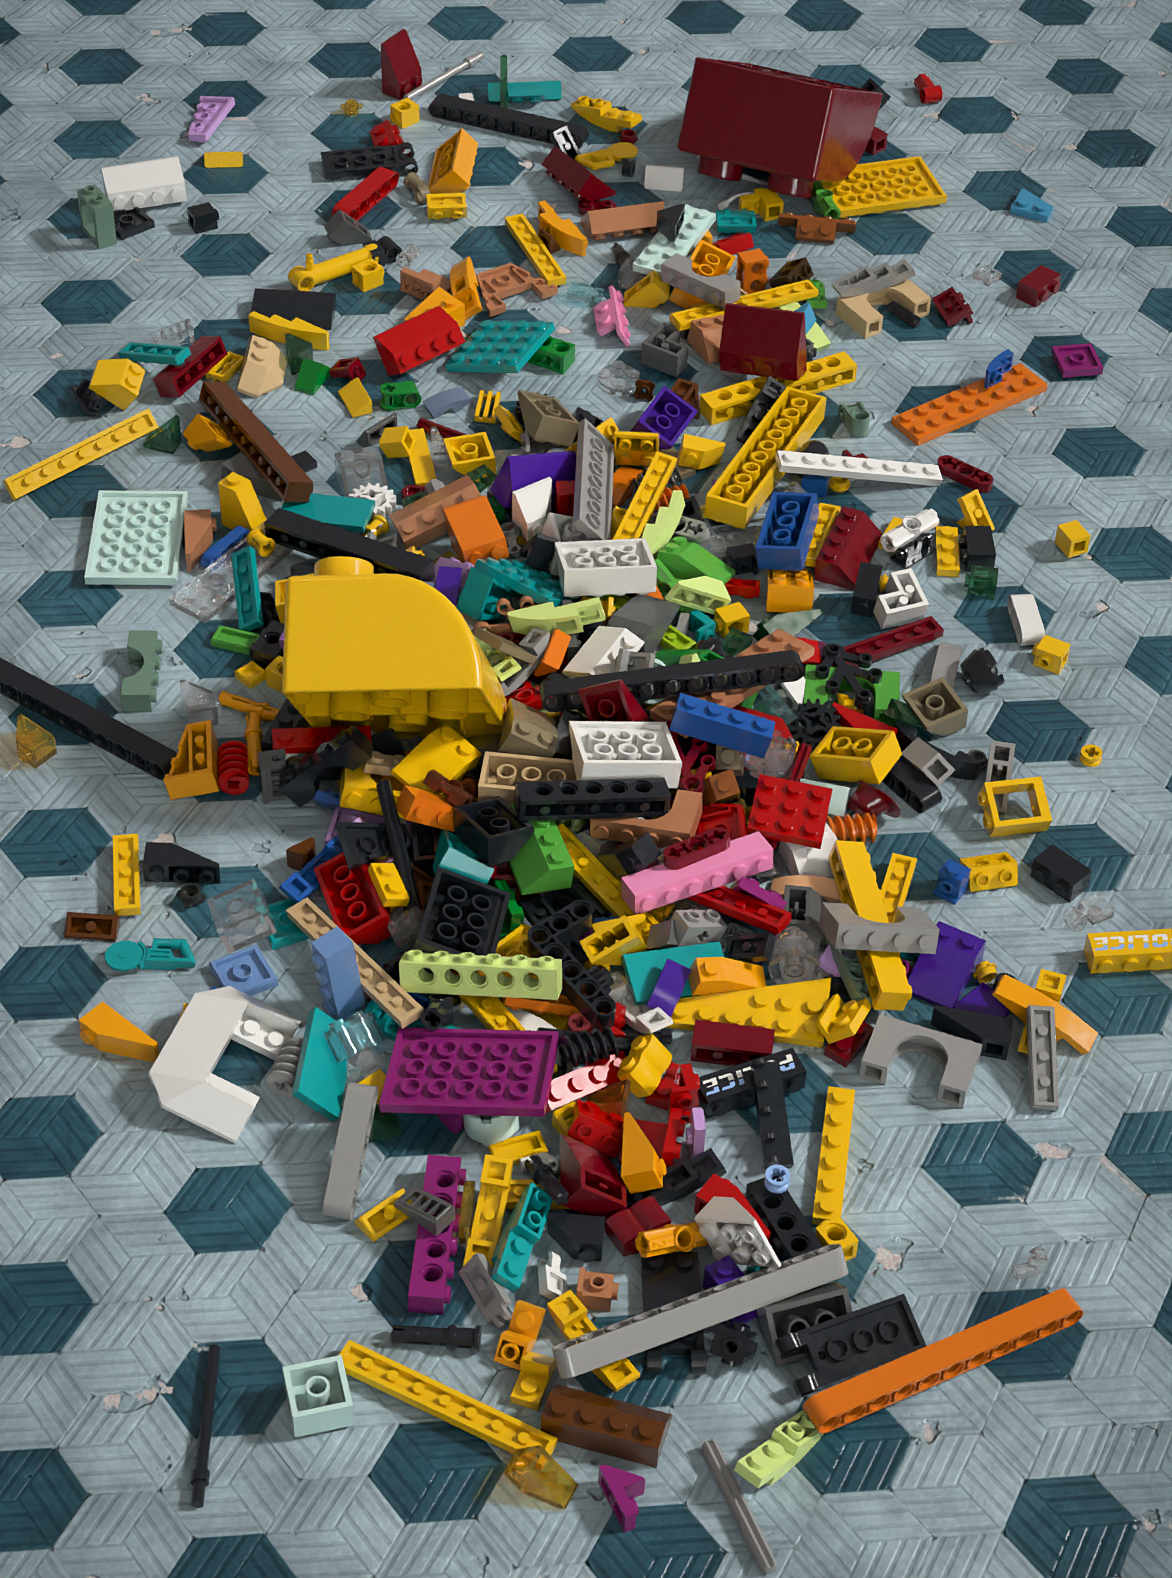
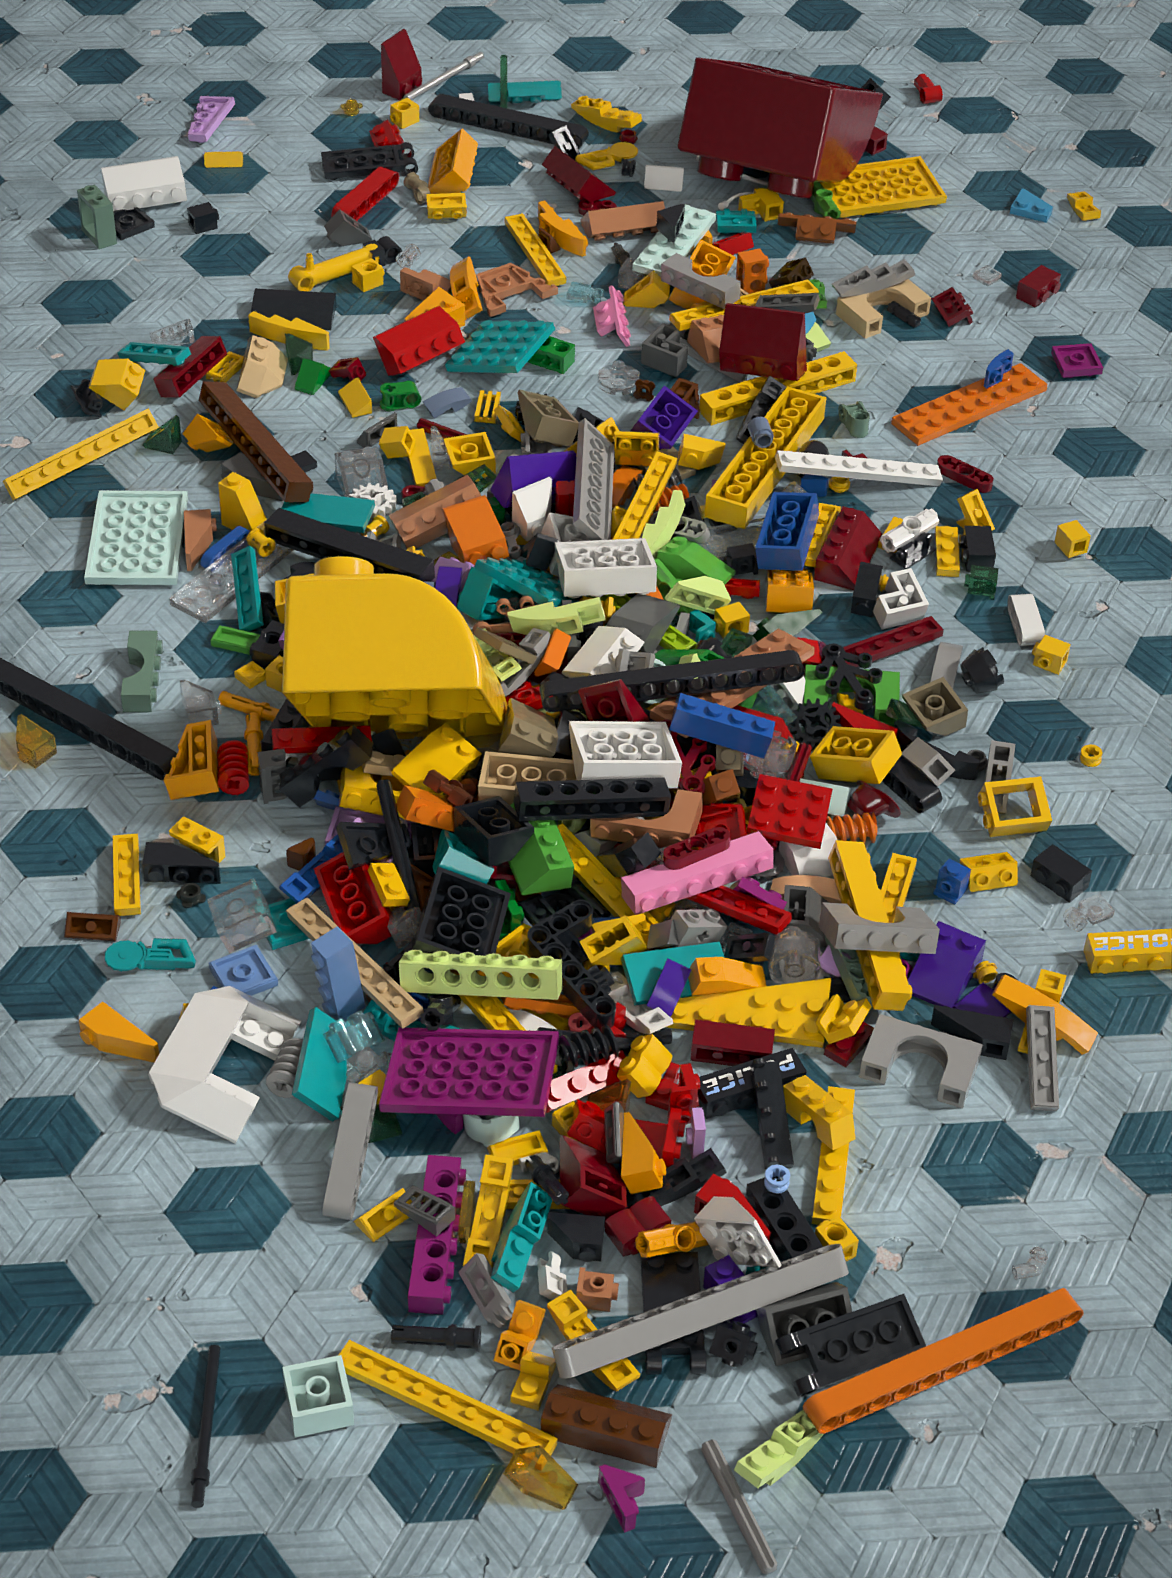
(199, 839): none -> yellow bracket
(614, 1132): none -> dark grey slope
(760, 432): none -> sand blue brick
(792, 302): none -> dark grey plate
(810, 1102): none -> yellow arch
(1083, 205): none -> yellow slope

